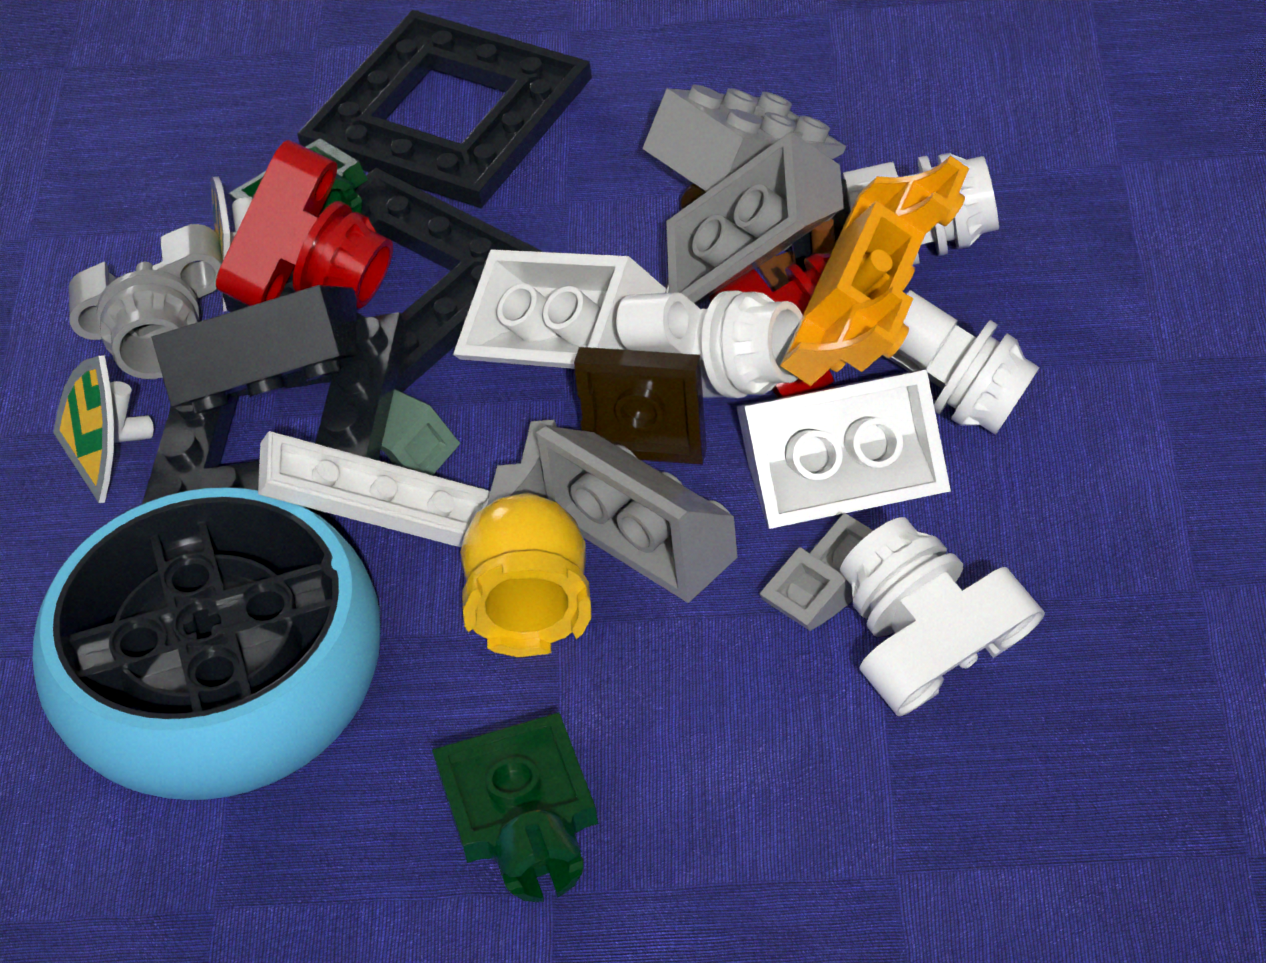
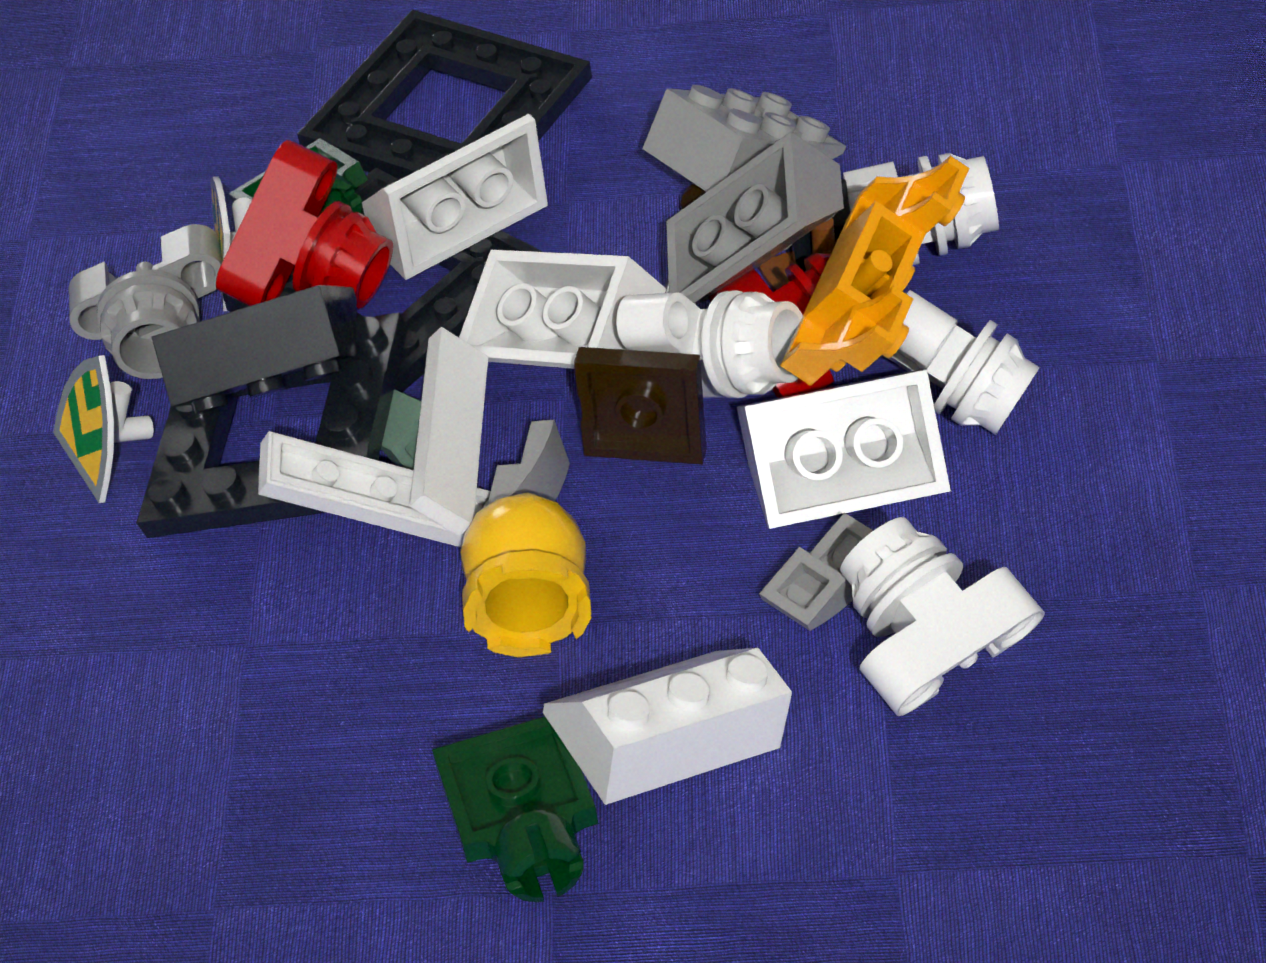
(204, 627): wheel -> none
(449, 432): none -> white tile
(461, 198): none -> white slope
(637, 511): light grey slope -> none
(673, 721): none -> white slope

